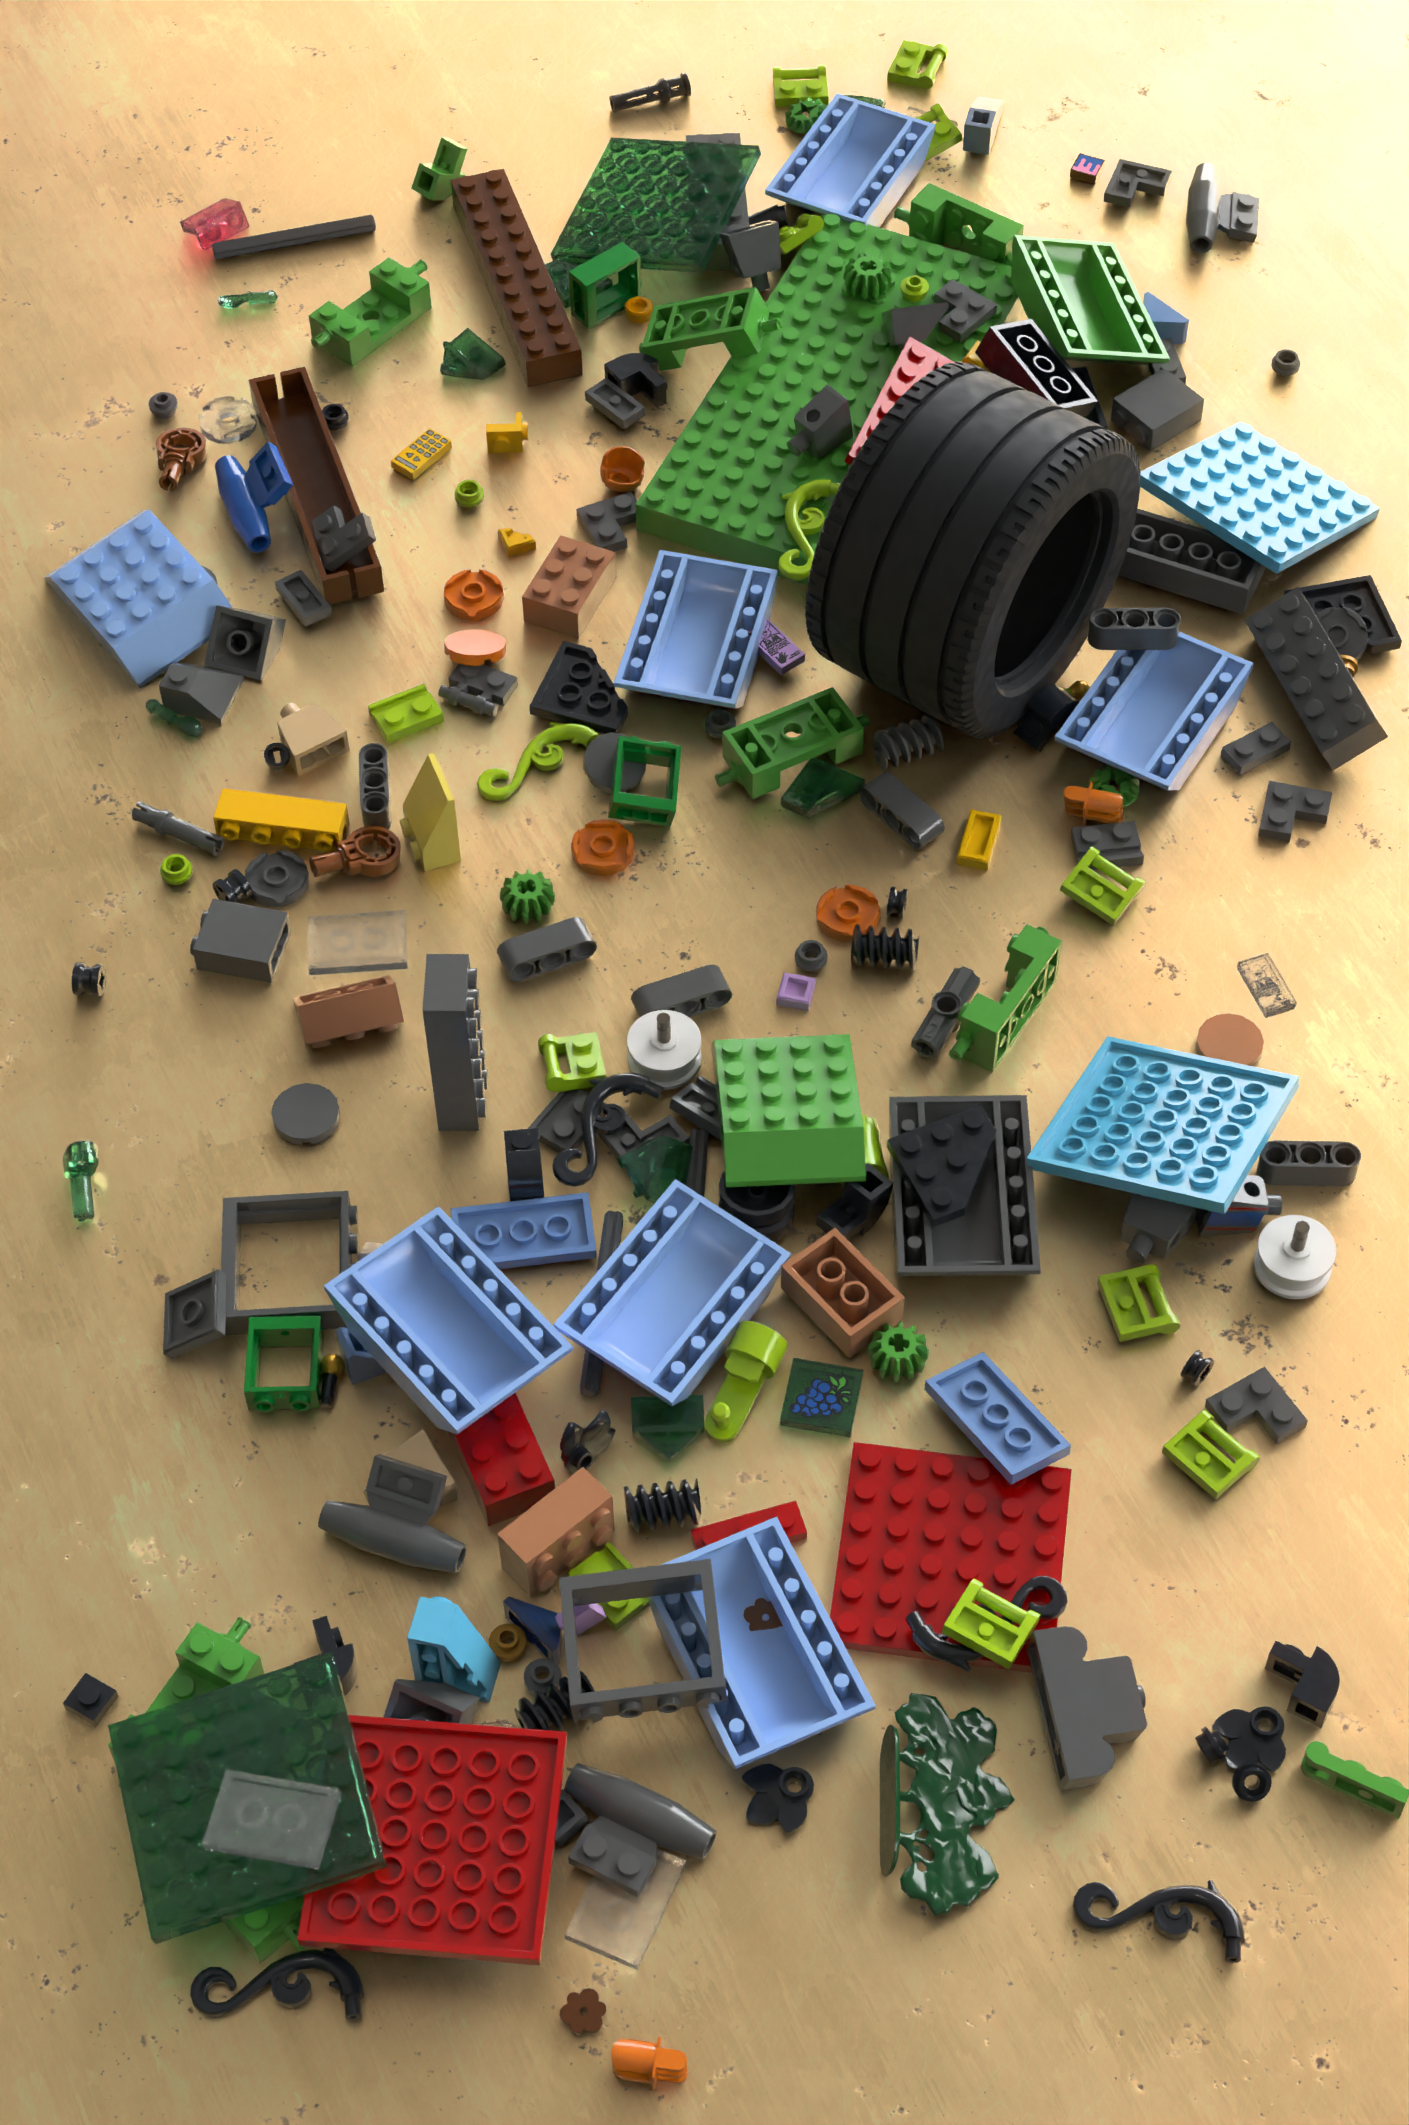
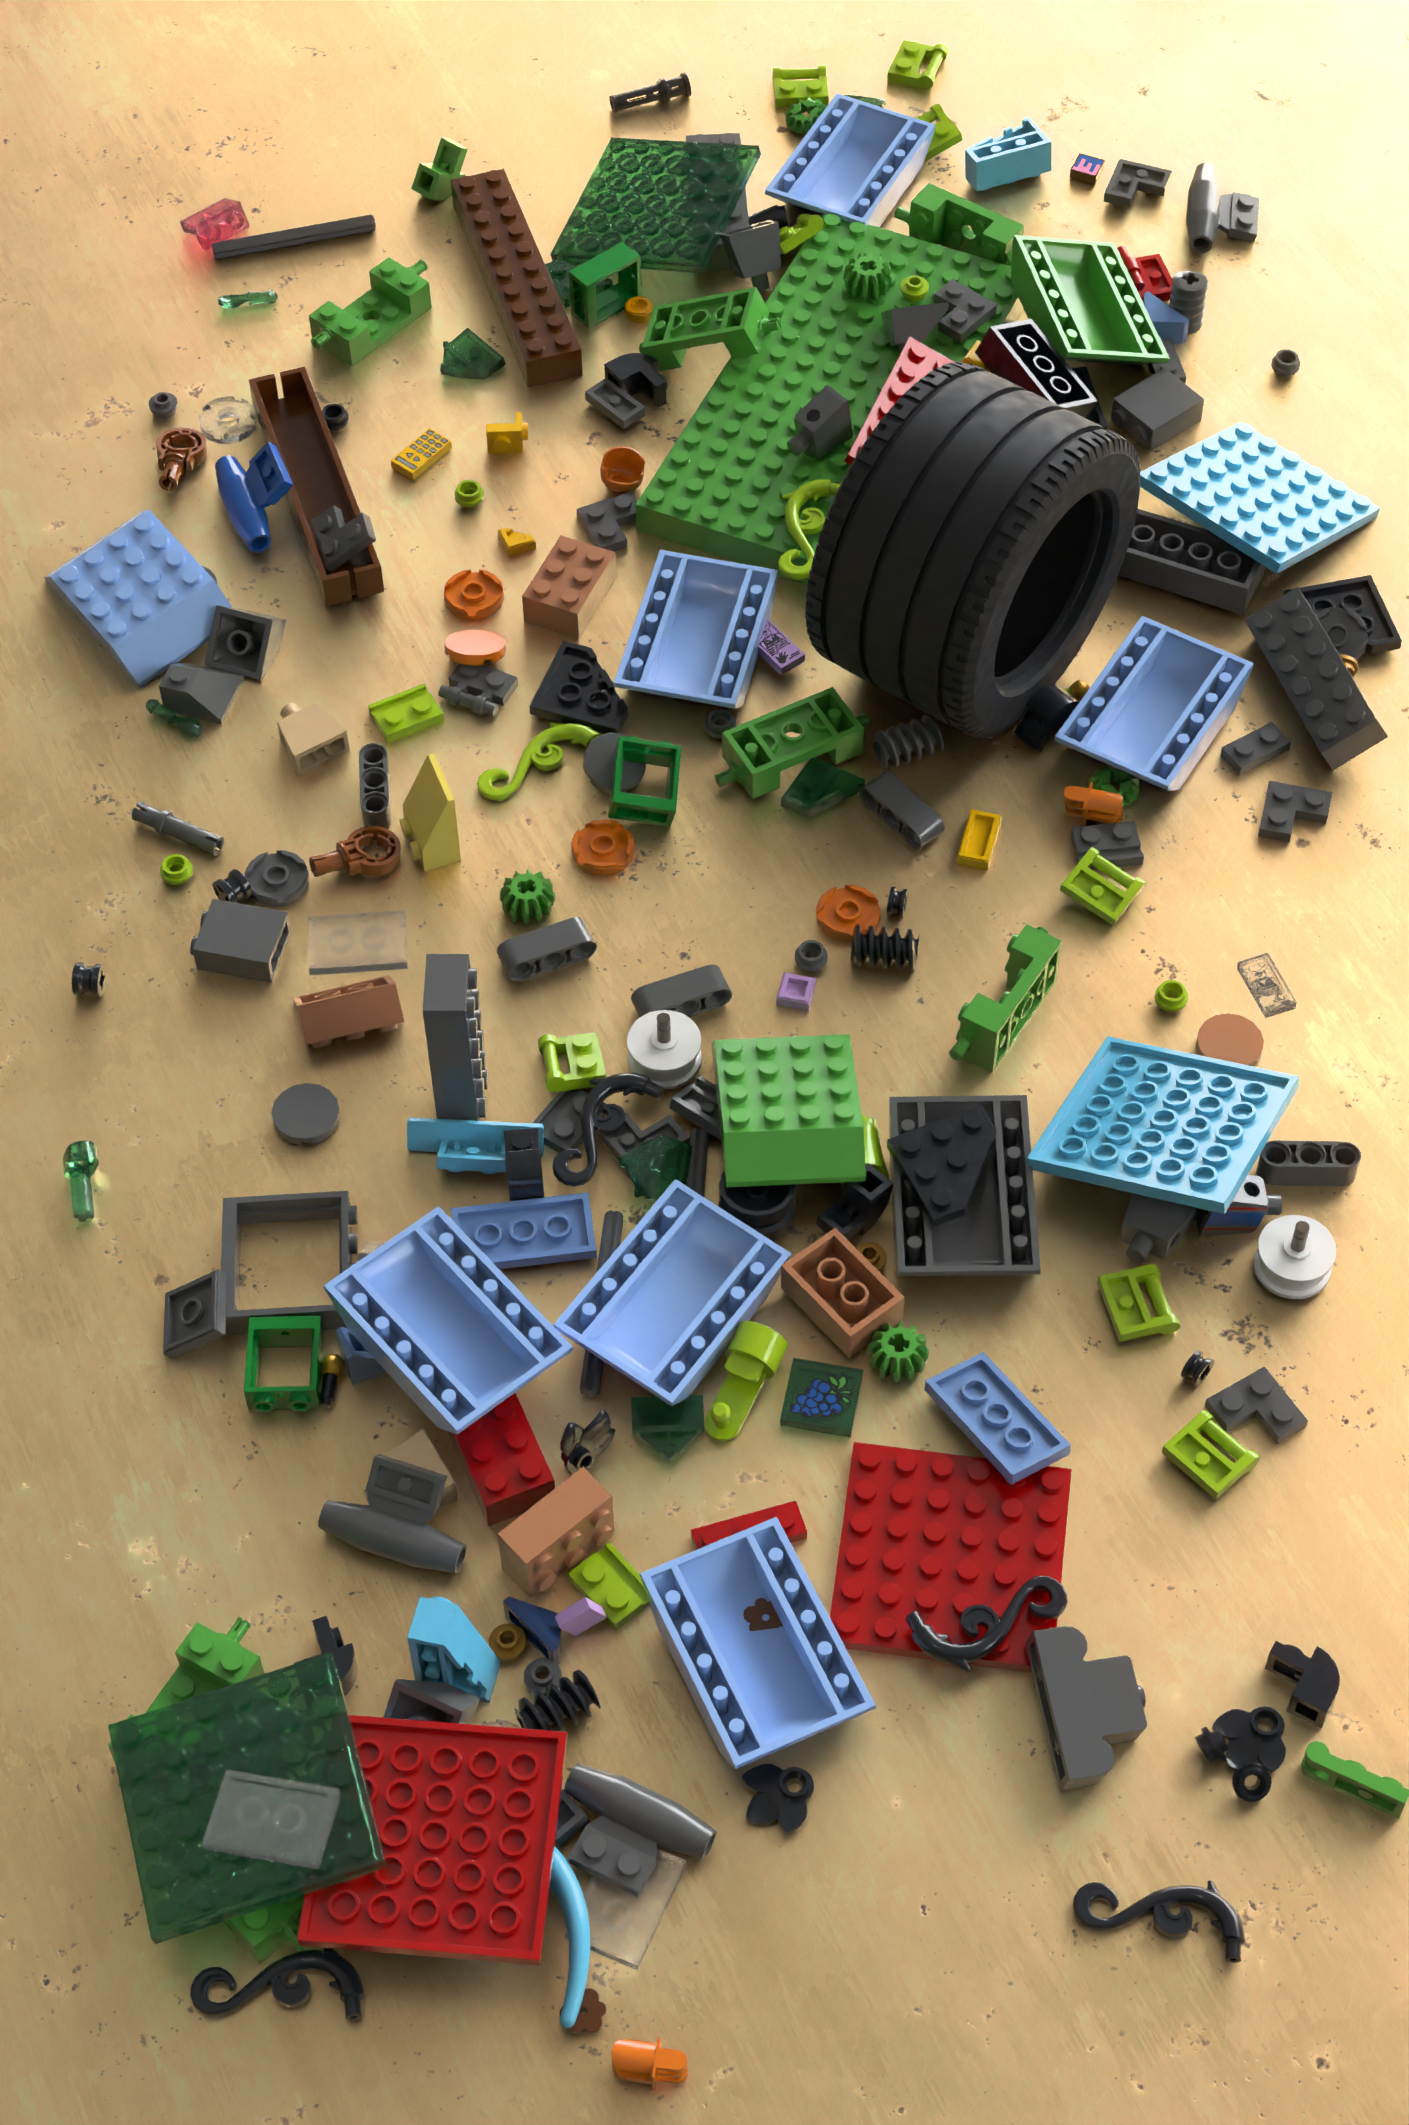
(90, 1699): black plate -> none
(270, 759): black hinge -> none
(280, 820): yellow brick -> none
(303, 598): dark grey plate -> none
(465, 1143): none -> medium azure bracket
(576, 1917): none -> medium azure animal
(635, 1584): dark grey window -> none
(663, 1505): black piece -> none
(875, 1250): none -> pearl gold plate
(939, 1024): dark grey piece -> none
(951, 1799): dark green plant -> none
(982, 124): sand blue slope -> none
(986, 1631): lime plate -> none
(1008, 158): none -> medium azure wedge
(1134, 628): dark grey beam -> none
(1148, 274): none -> red plate
(1173, 989): none -> lime plate
(1189, 297): none -> dark grey piece

